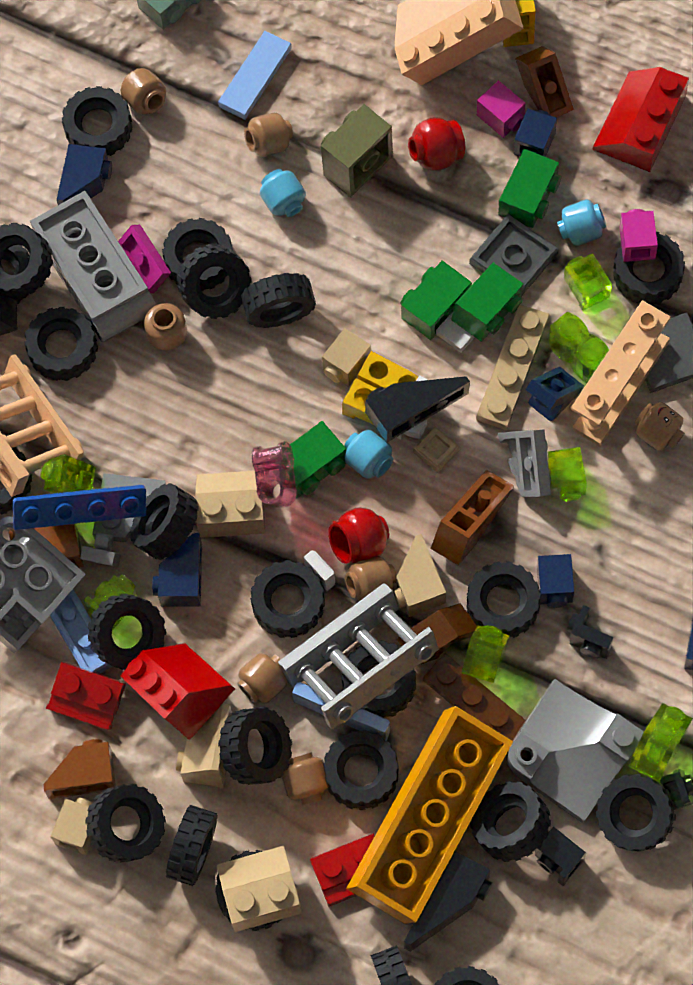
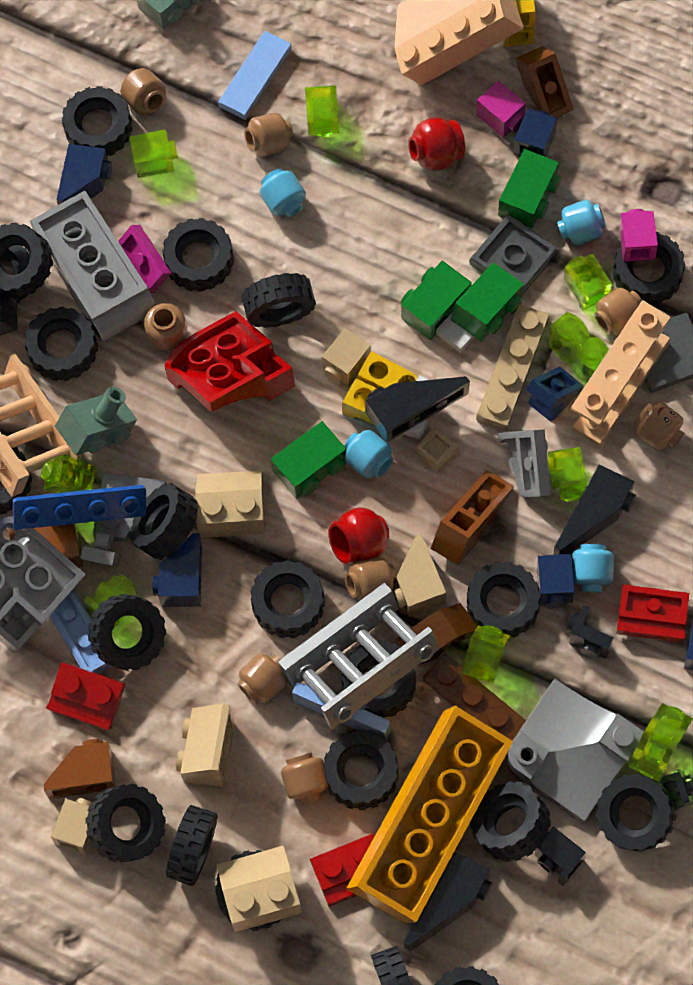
(96, 422): none -> sand green brick
(153, 153): none -> clear neon green brick
(178, 686): red slope -> none
(190, 275): black tyre -> none
(228, 364): none -> red slope
(234, 746): black tyre -> none
(275, 467): clear pink piece -> none
(321, 569): white tile -> none
(322, 110): none -> clear neon green brick
(356, 150): olive brick -> none
(593, 567): none -> medium azure head
(597, 509): none -> black slope
(616, 309): none -> medium nougat head
(642, 116): red slope -> none
(653, 613): none -> red plate

